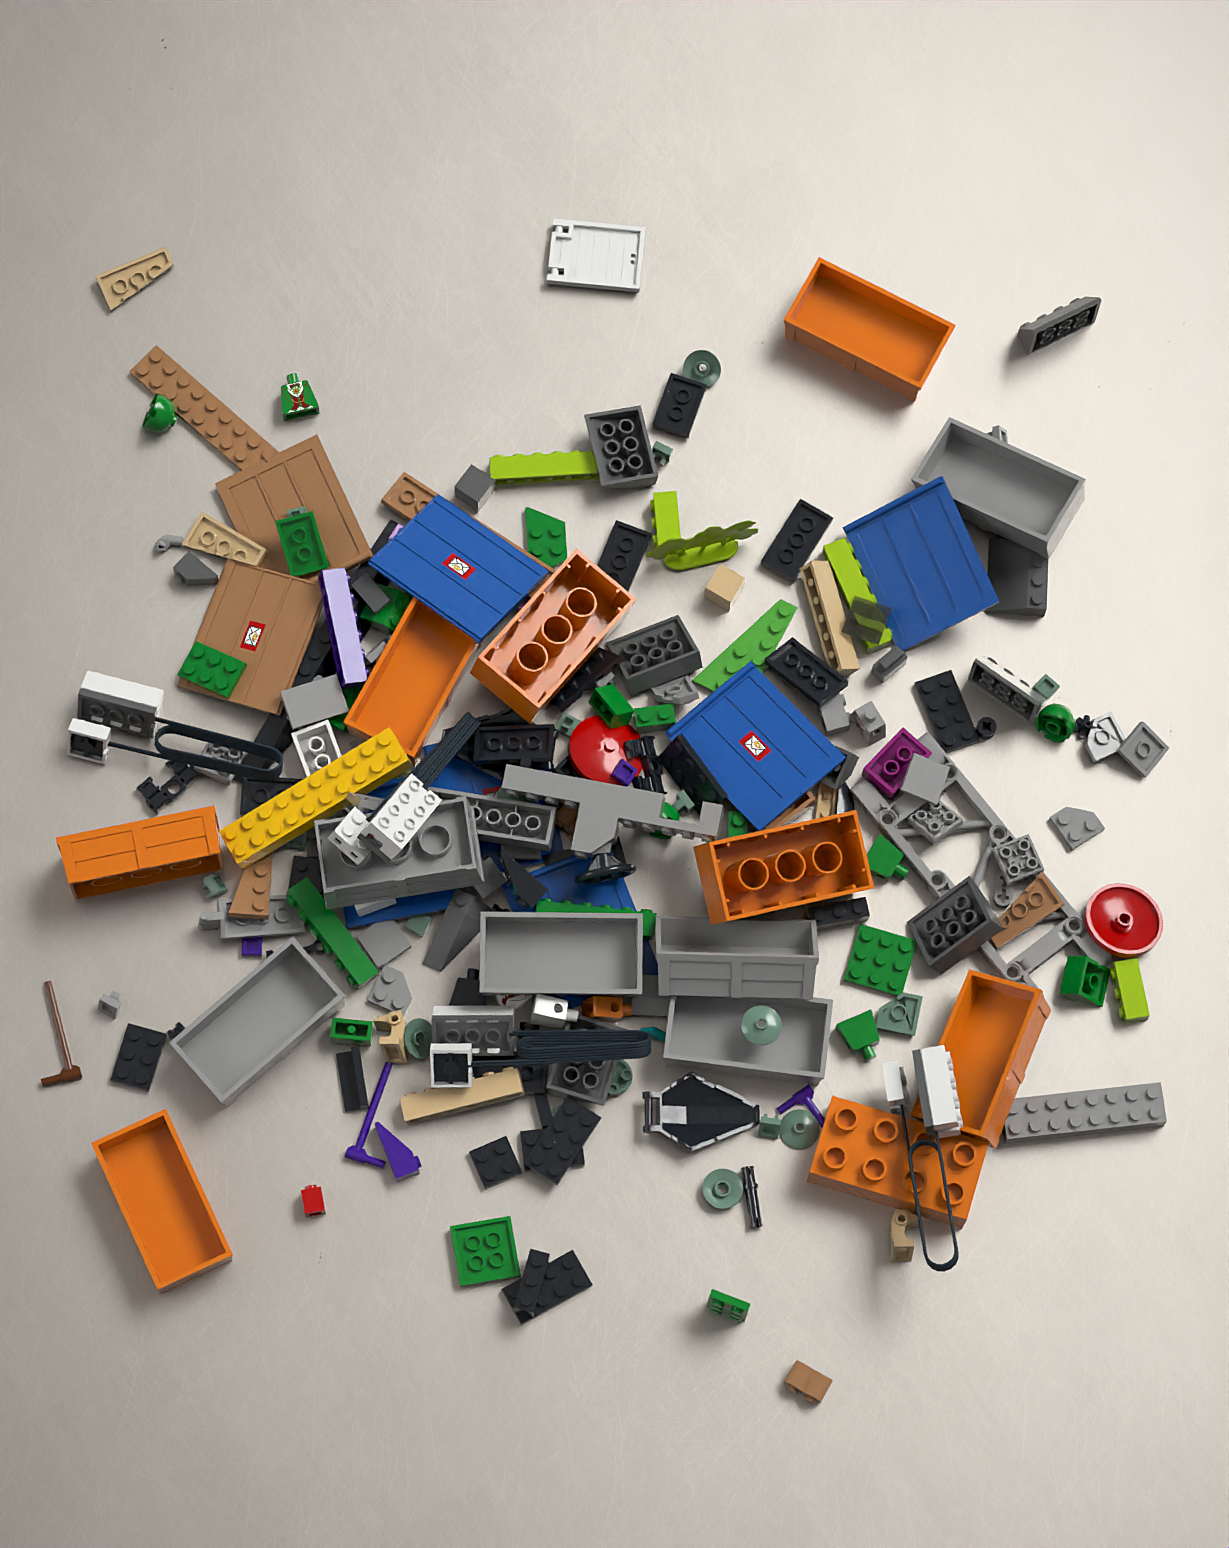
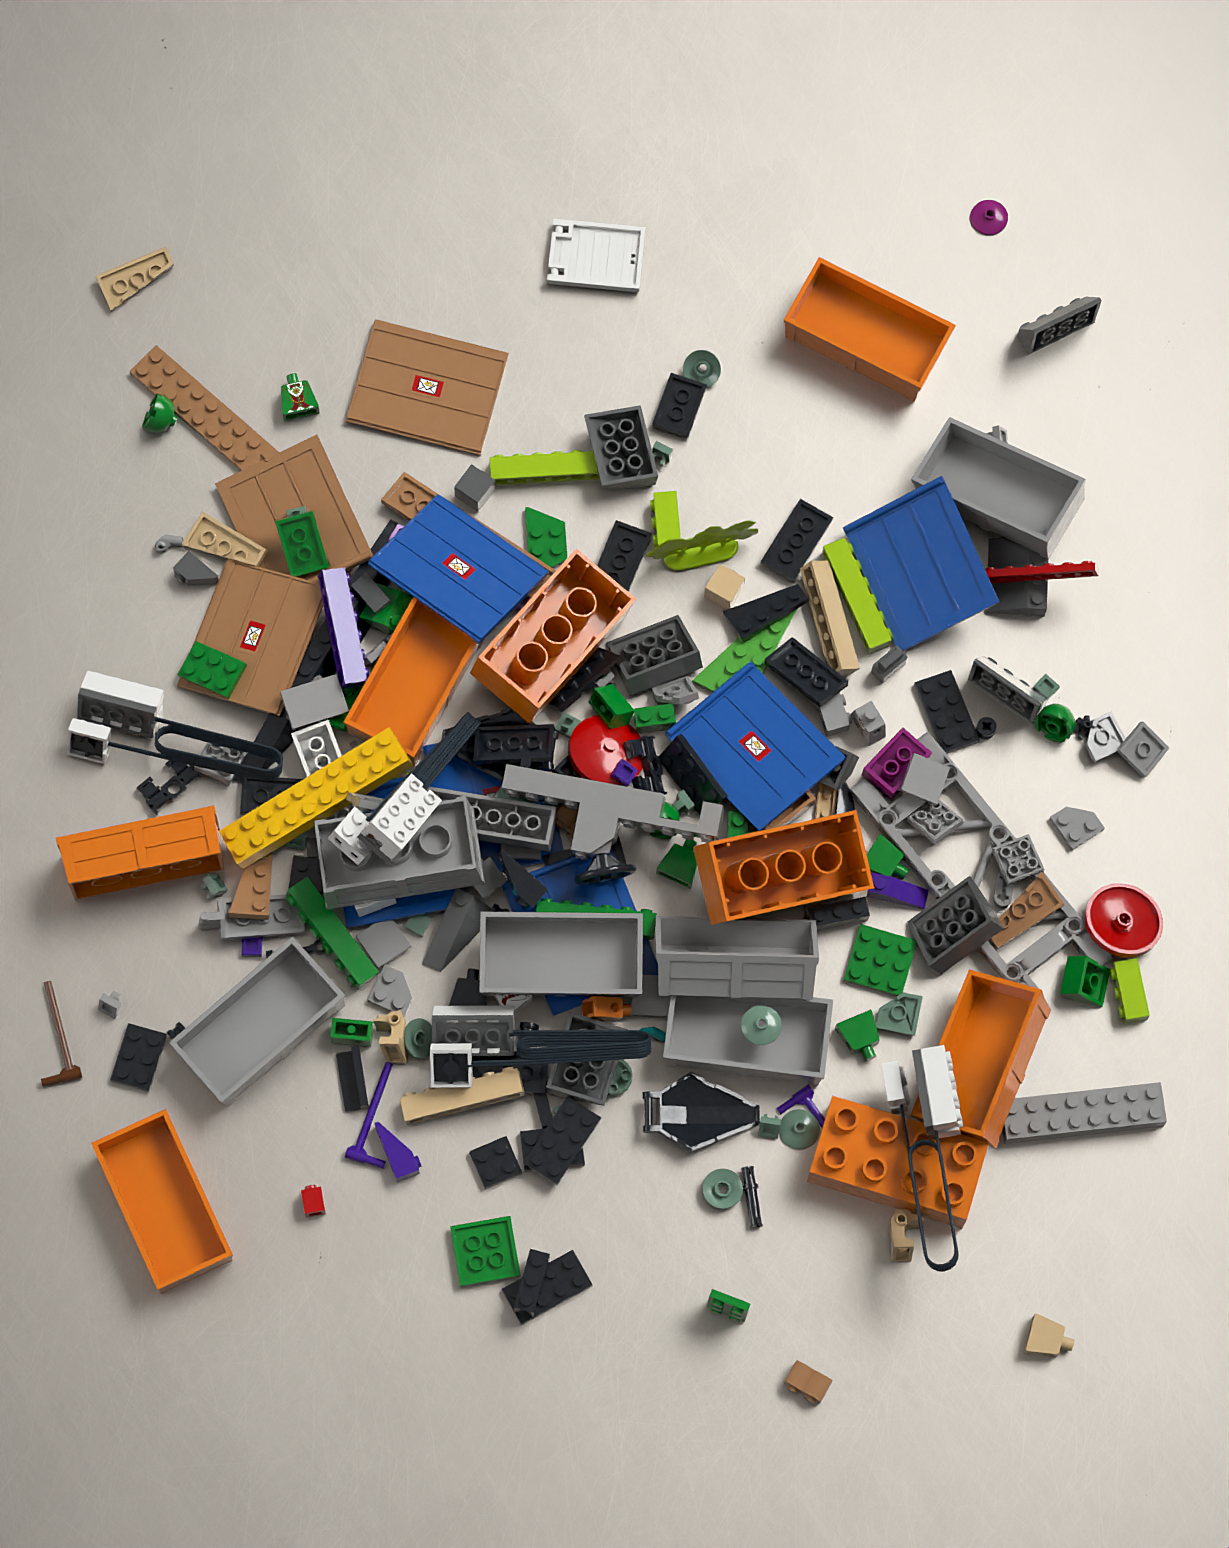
(427, 387): none -> medium nougat door
(551, 1011): white torso -> none
(679, 864): none -> green torso
(762, 612): none -> black wing
(866, 620): clear smoke slope -> none
(897, 891): none -> dark purple slope
(985, 224): none -> magenta dish
(1045, 572): none -> red plate
(1046, 1338): none -> tan torso

